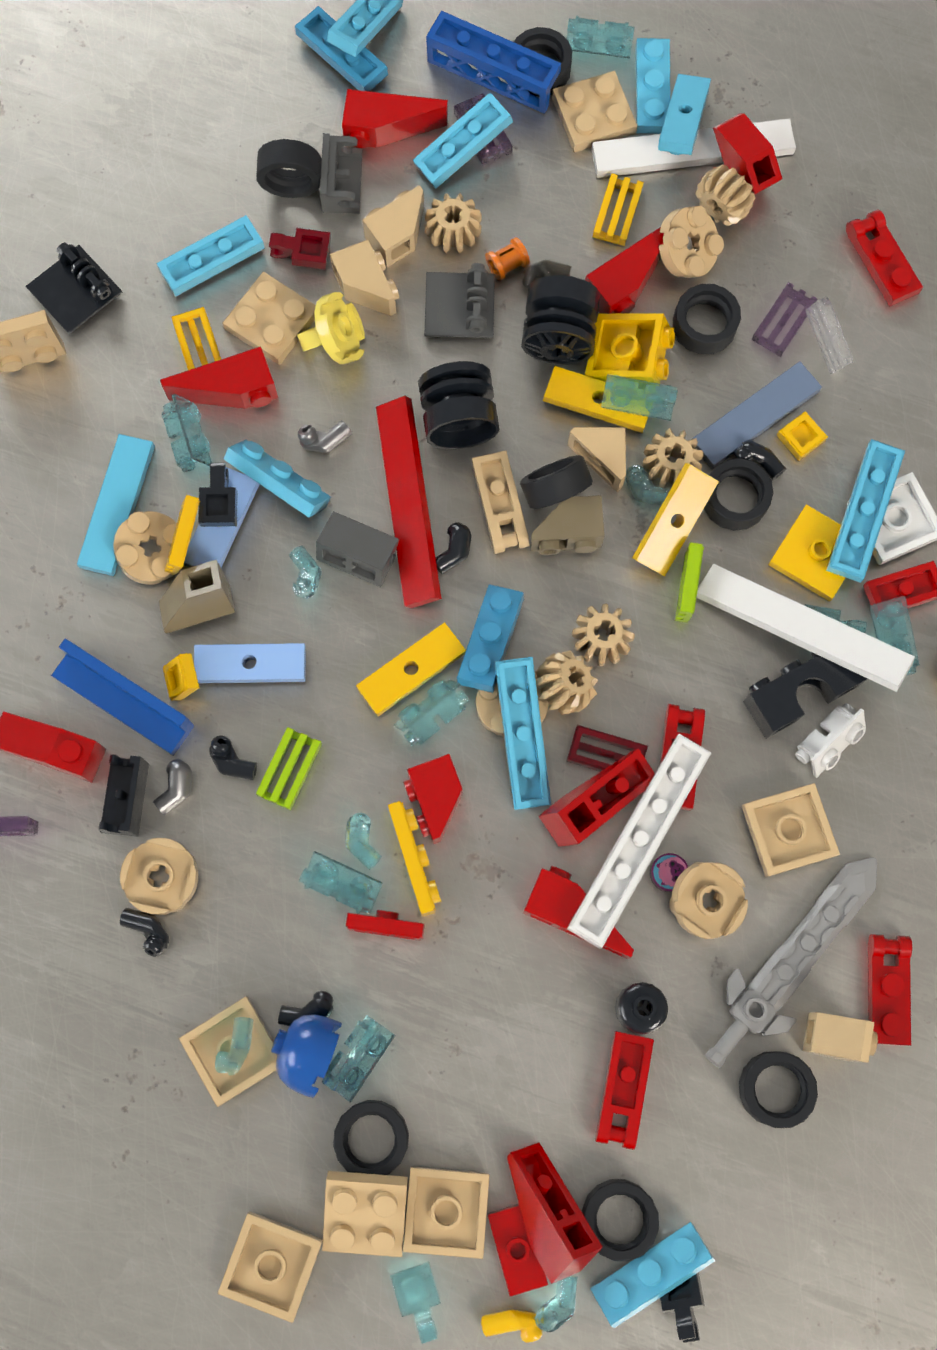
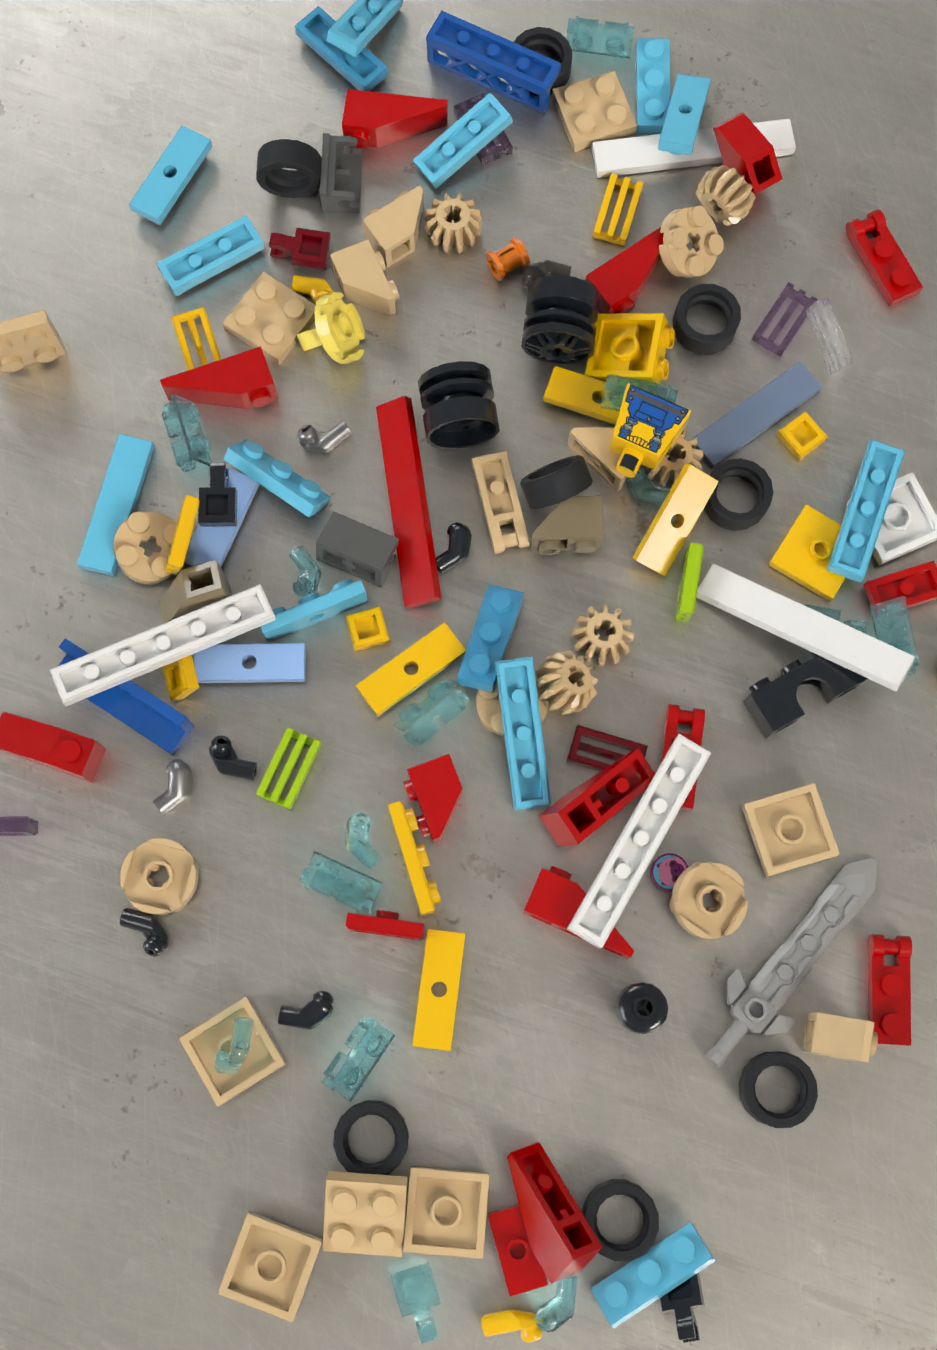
(73, 287): black hinge -> none
(124, 796): black hinge -> none
(162, 645): none -> white tile
(178, 161): none -> medium azure tile
(305, 1052): blue cylinder -> none
(311, 286): none -> yellow arm
(315, 609): none -> medium azure tile
(367, 628): none -> yellow tile
(437, 1014): none -> yellow tile
(460, 303): dark grey hinge -> none
(625, 1089): red plate -> none
(645, 430): none -> torso
(763, 455): black arm -> none
(823, 751): white hinge -> none

